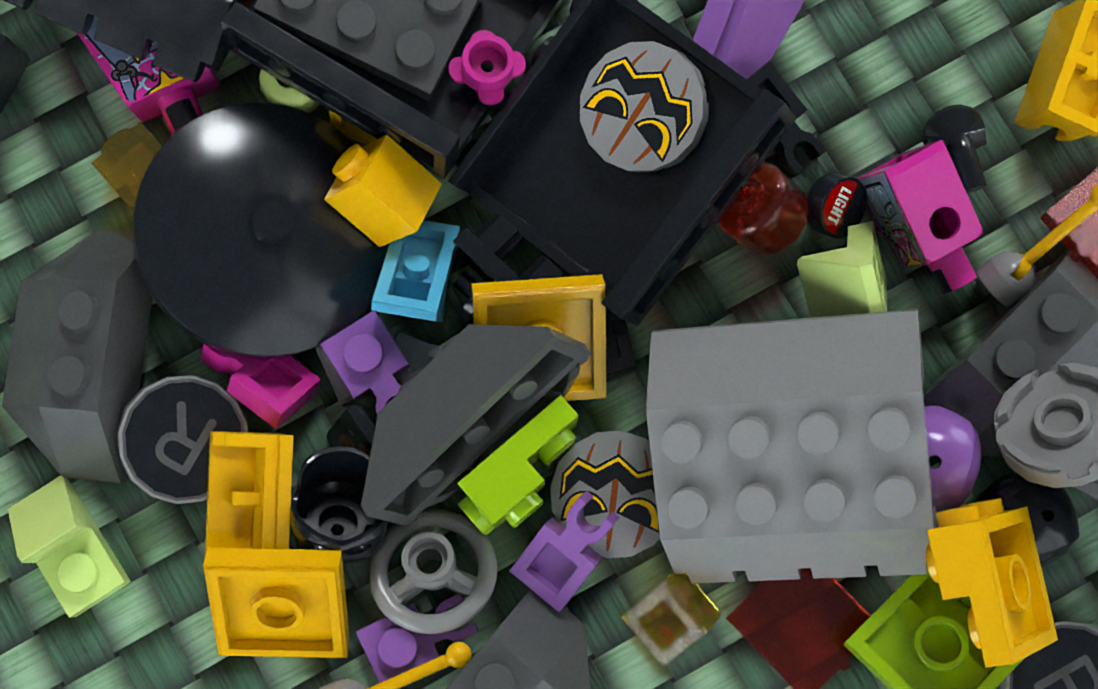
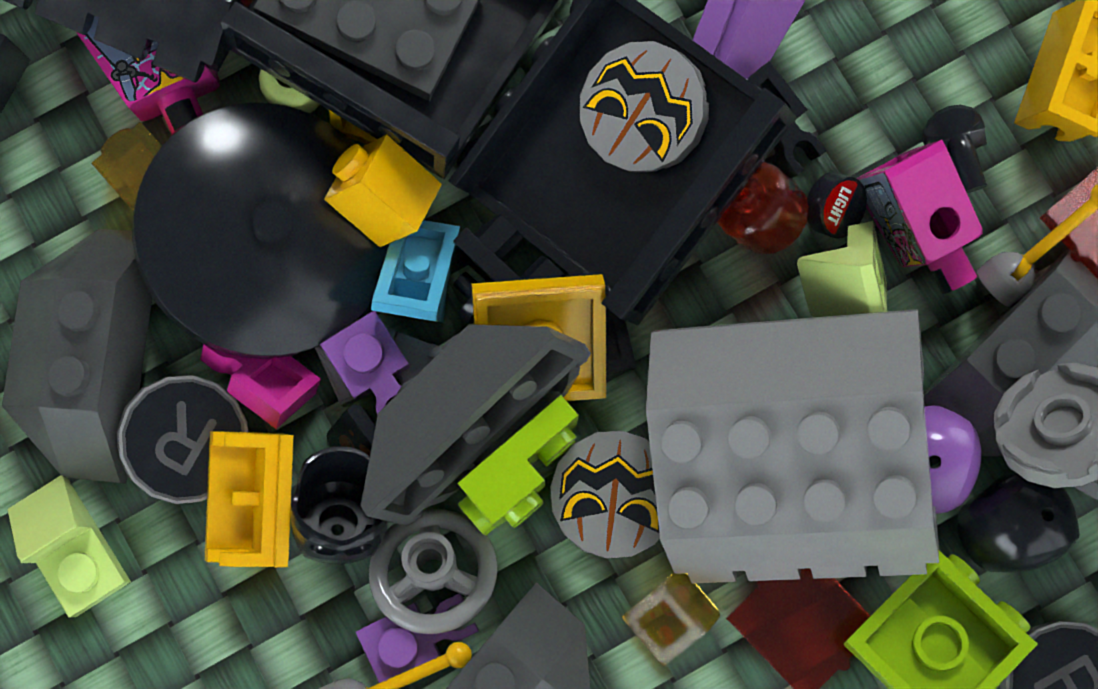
(277, 602): yellow tile -> none
(492, 49): dark pink plate -> none
(560, 555): medium lavender plate -> none
(997, 564): yellow plate -> none

